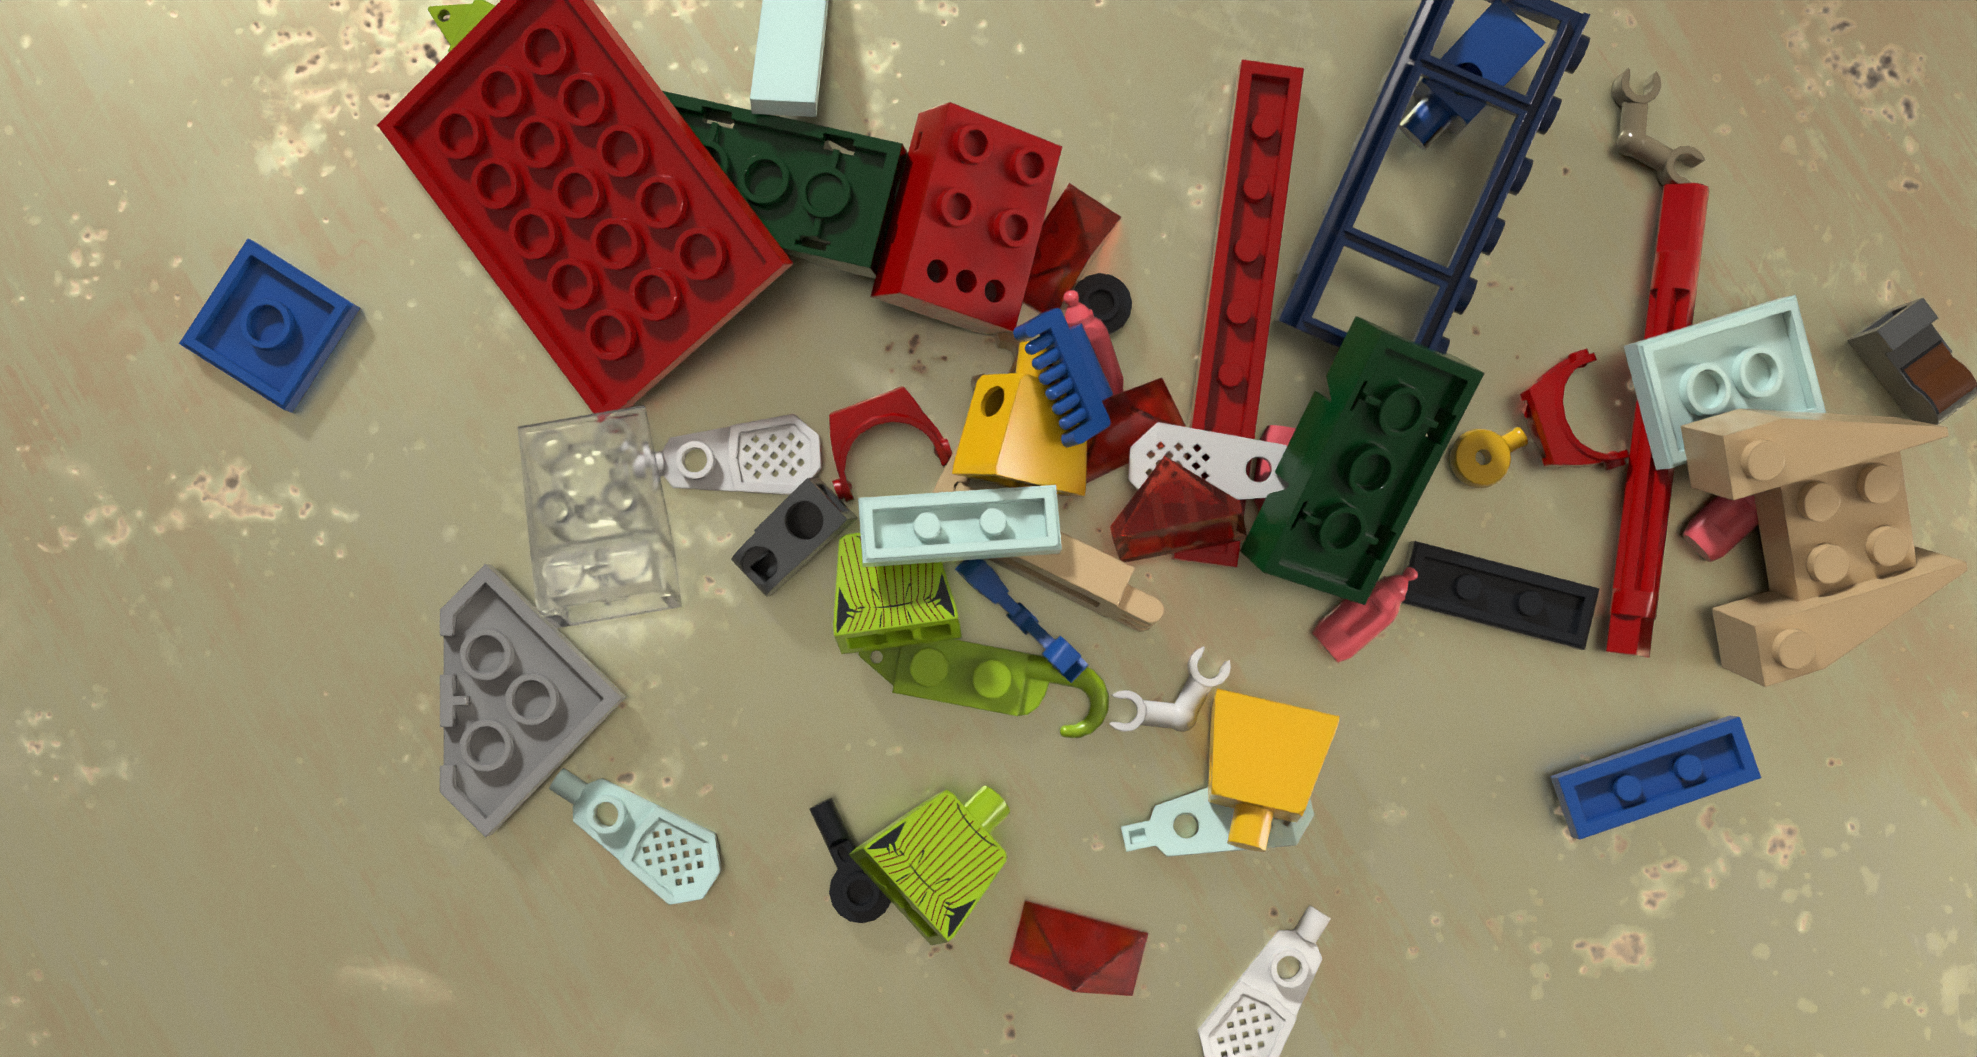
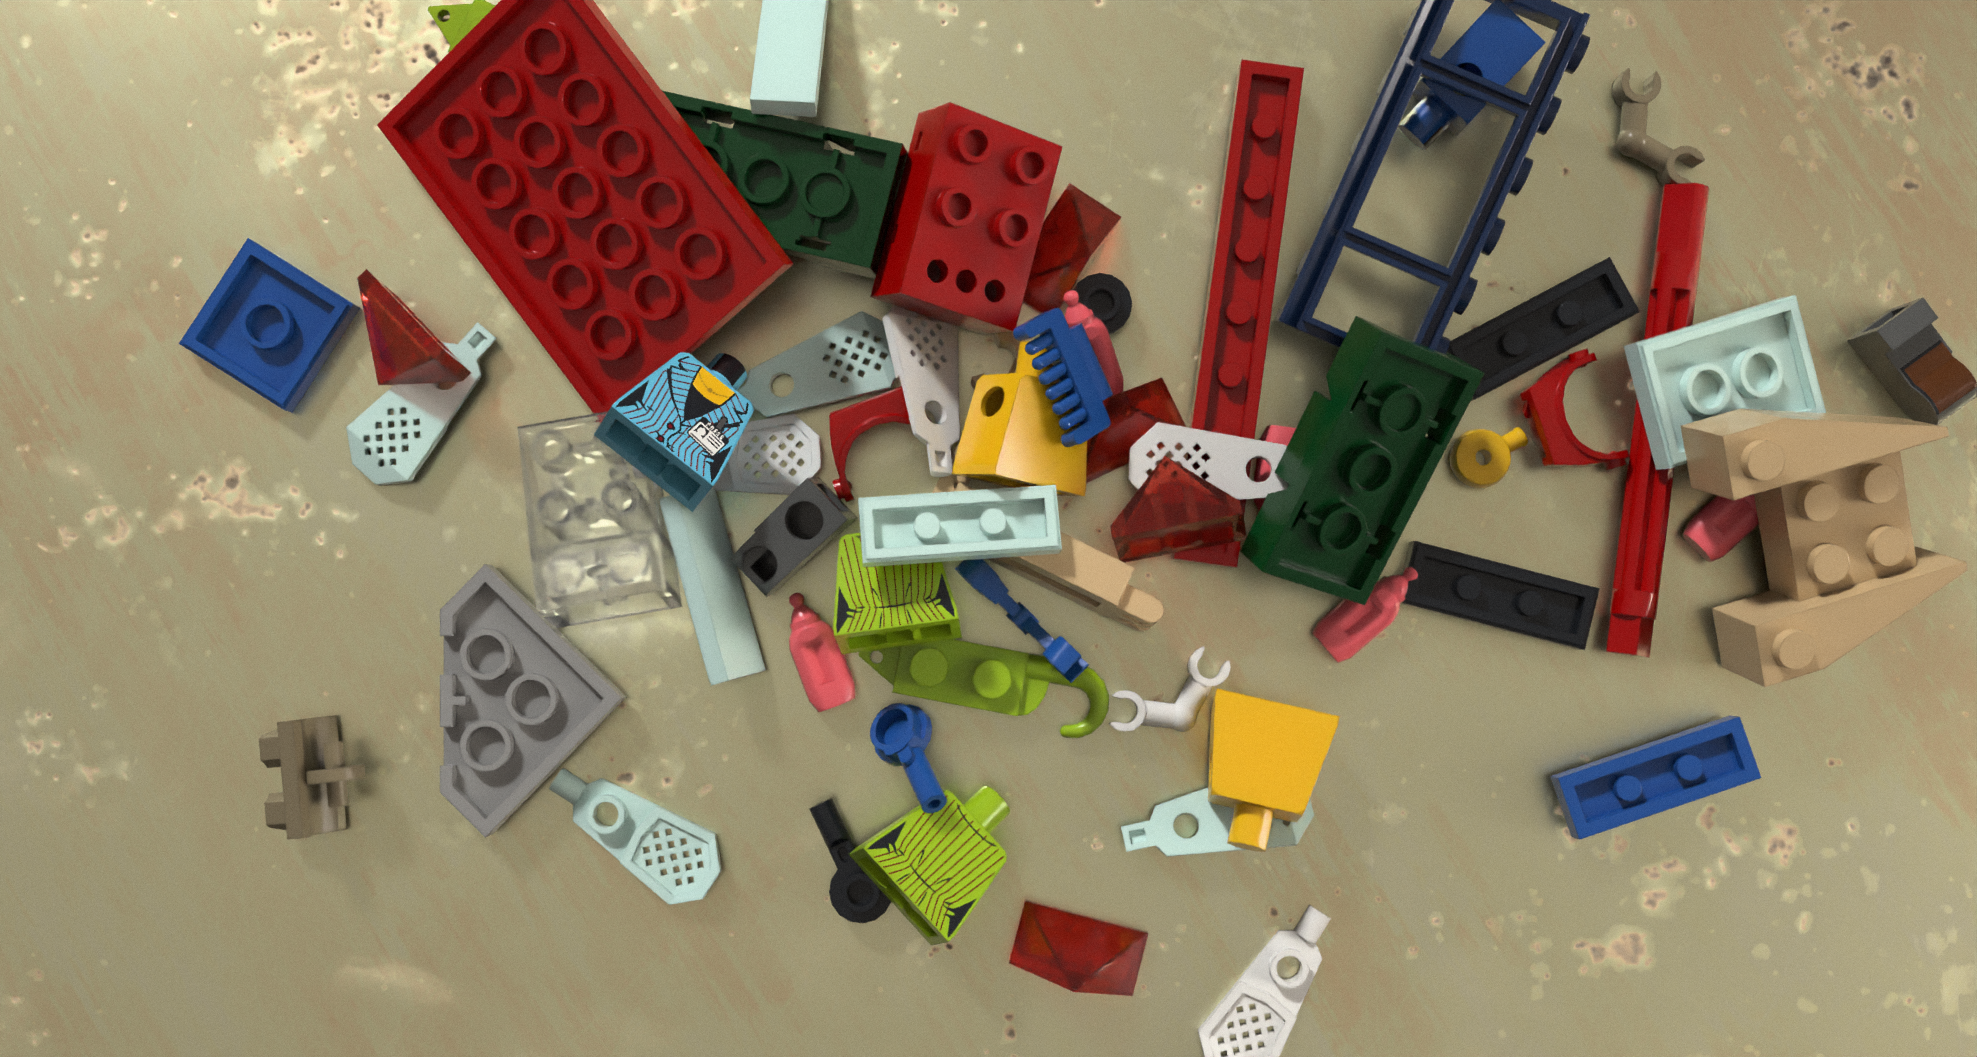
(311, 777): none -> dark tan hips
(401, 342): none -> clear red slope
(422, 403): none -> light aqua piece
(681, 424): none -> medium azure torso
(713, 589): none -> light aqua tile
(812, 373): none -> light aqua piece
(818, 658): none -> coral piece
(900, 739): none -> blue plate
(927, 364): none -> white piece
(1545, 326): none -> black tile

